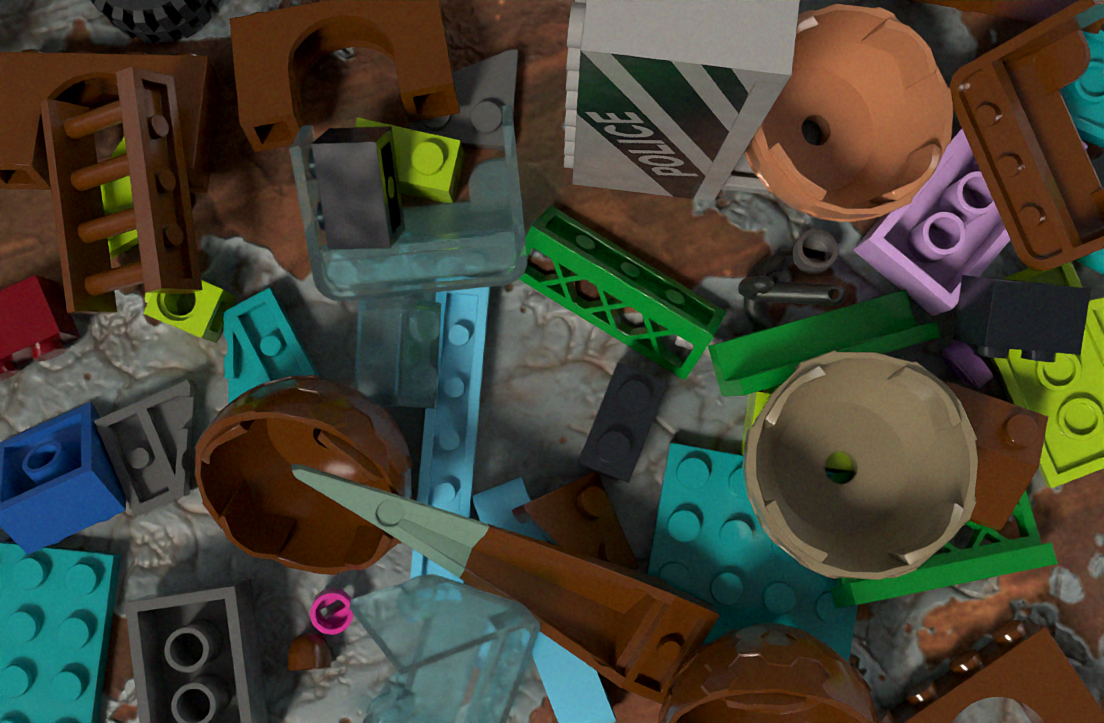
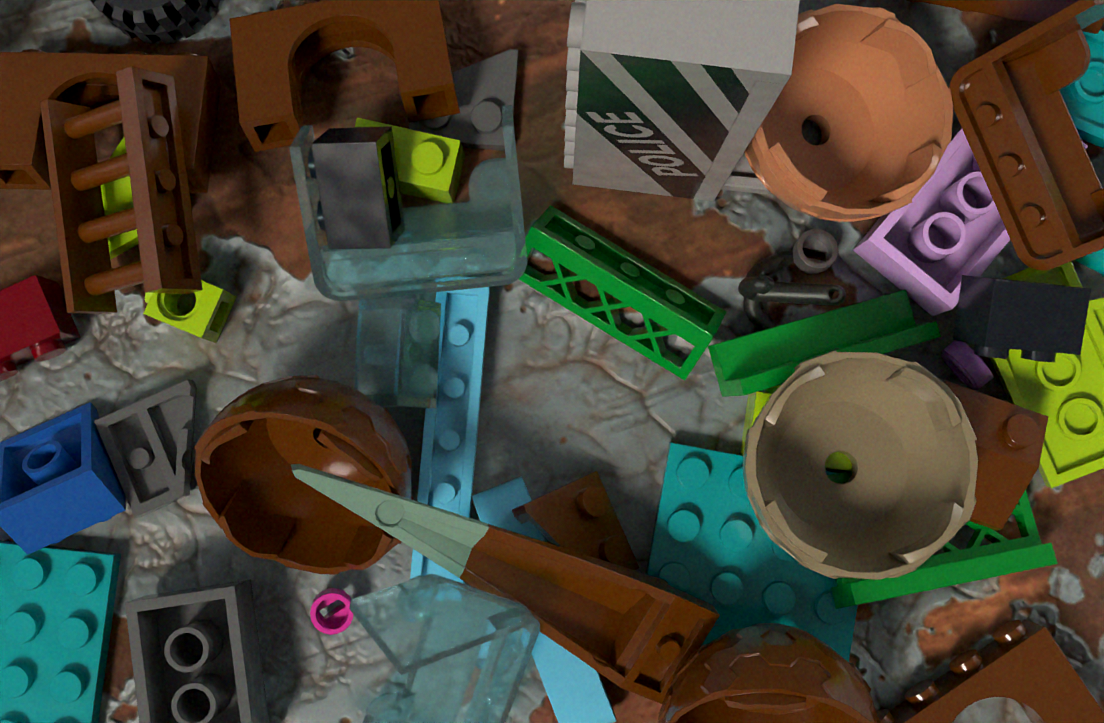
(262, 344): teal wing -> none
(309, 652): reddish brown hinge -> none
(622, 422): black brick -> none

